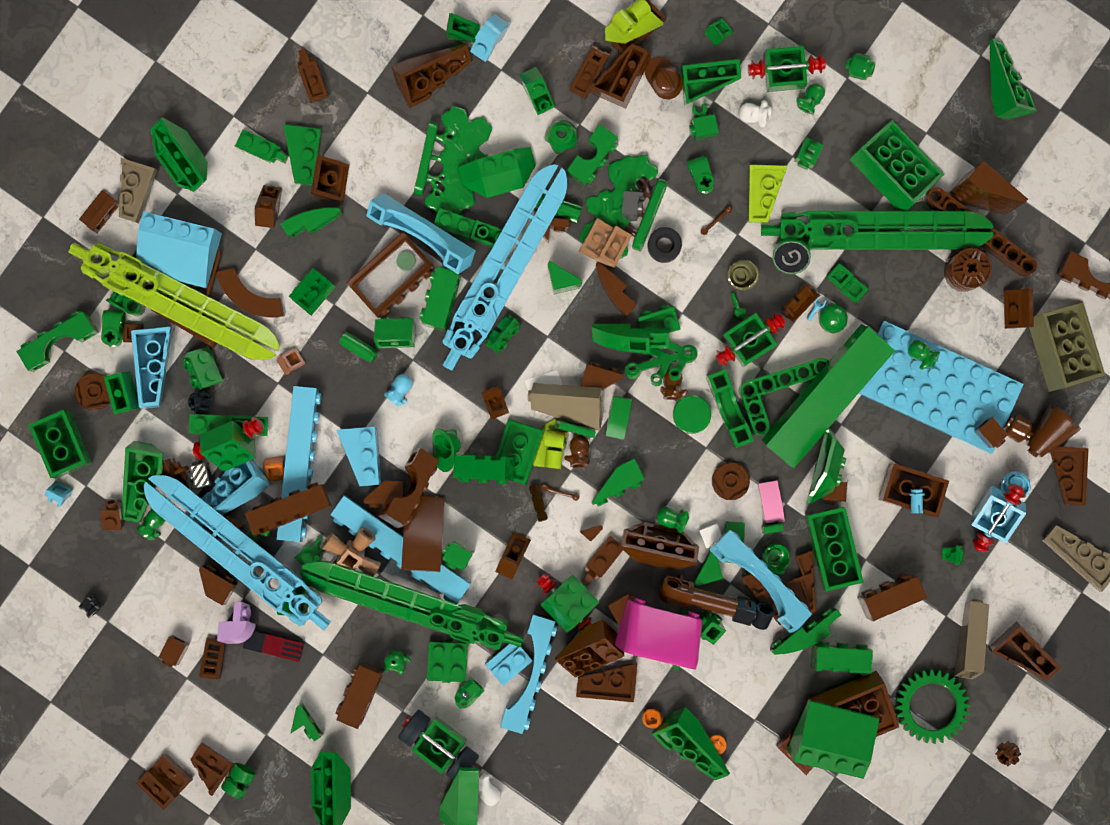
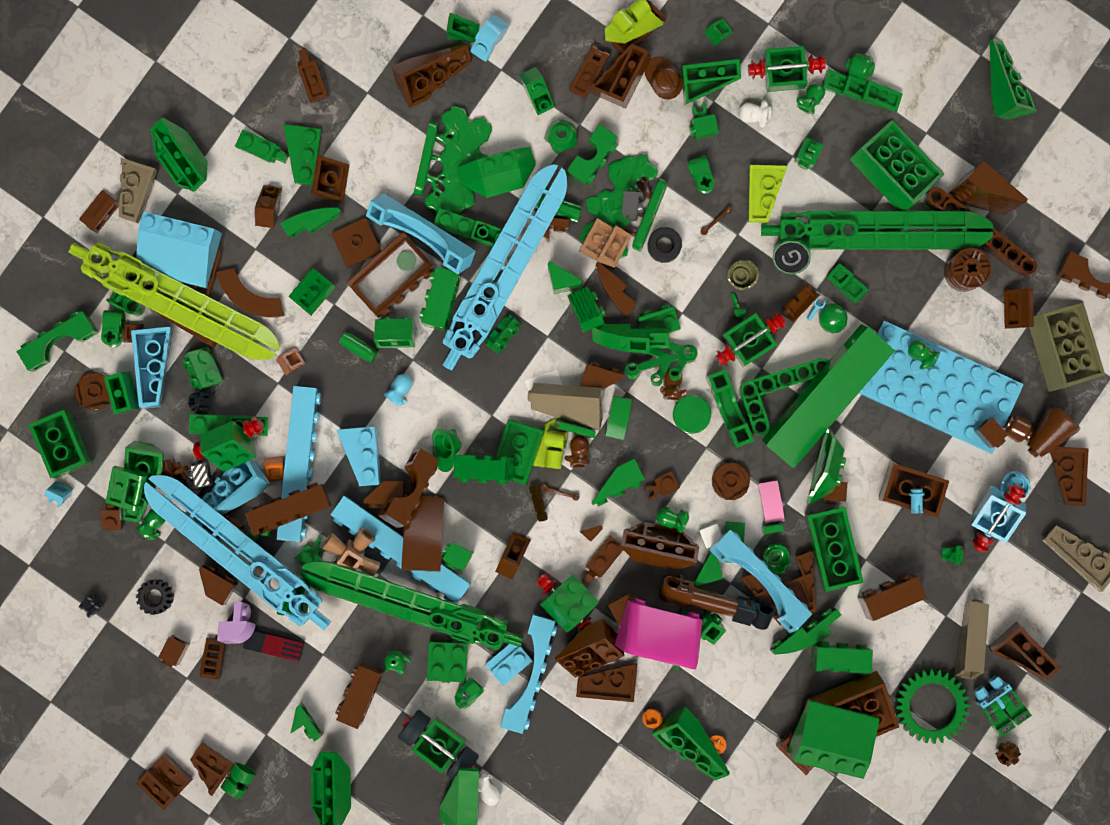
(120, 485): none -> green plate
(143, 600): none -> black tyre
(356, 242): none -> reddish brown plate
(495, 402): reddish brown bracket -> none
(586, 309): none -> green brick
(664, 484): none -> reddish brown plate
(862, 91): none -> green slope
(997, 701): none -> hips

